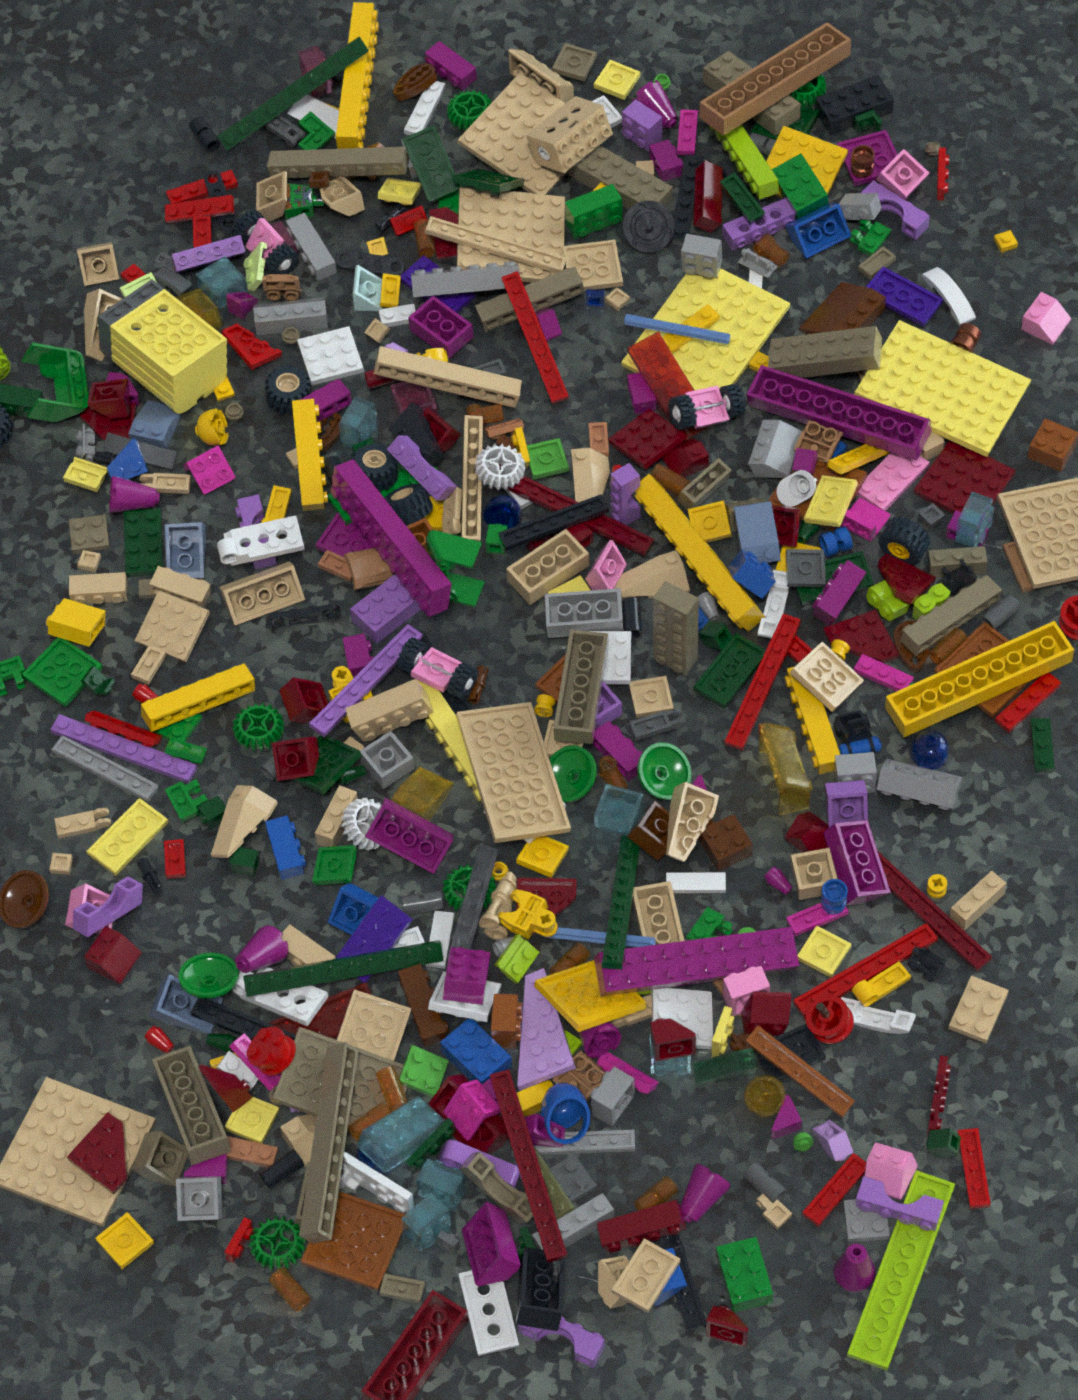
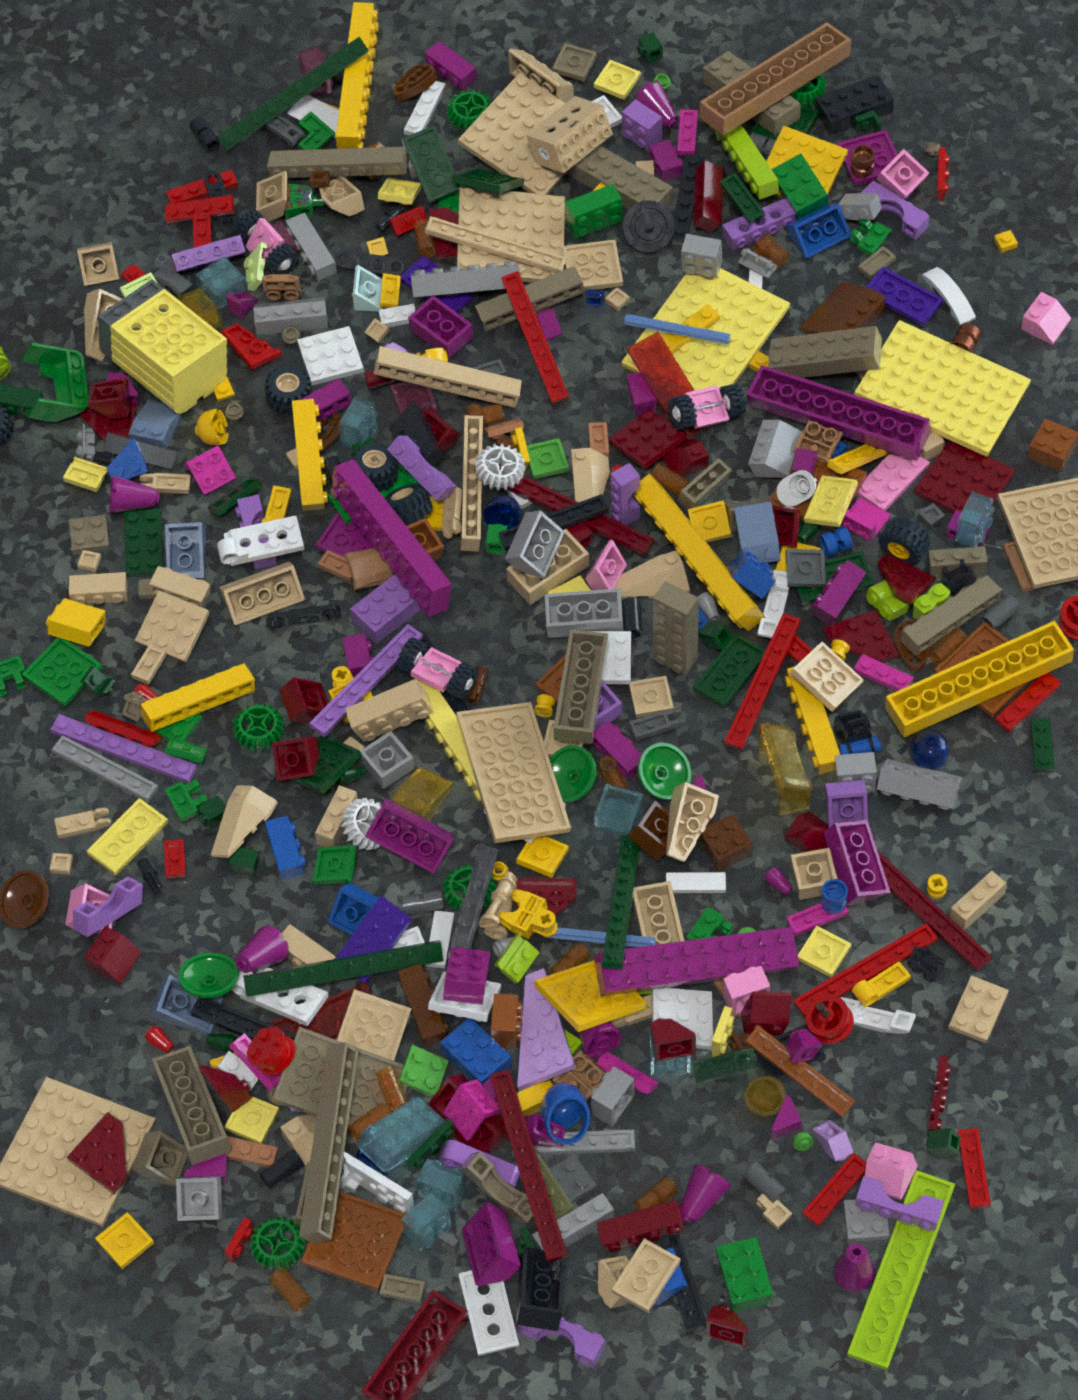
(133, 706): none -> dark tan bracket
(229, 500): none -> dark green plate
(454, 550): green windscreen -> none
(535, 544): none -> light grey slope
(650, 48): none -> dark green brick
(802, 1046): none -> magenta slope

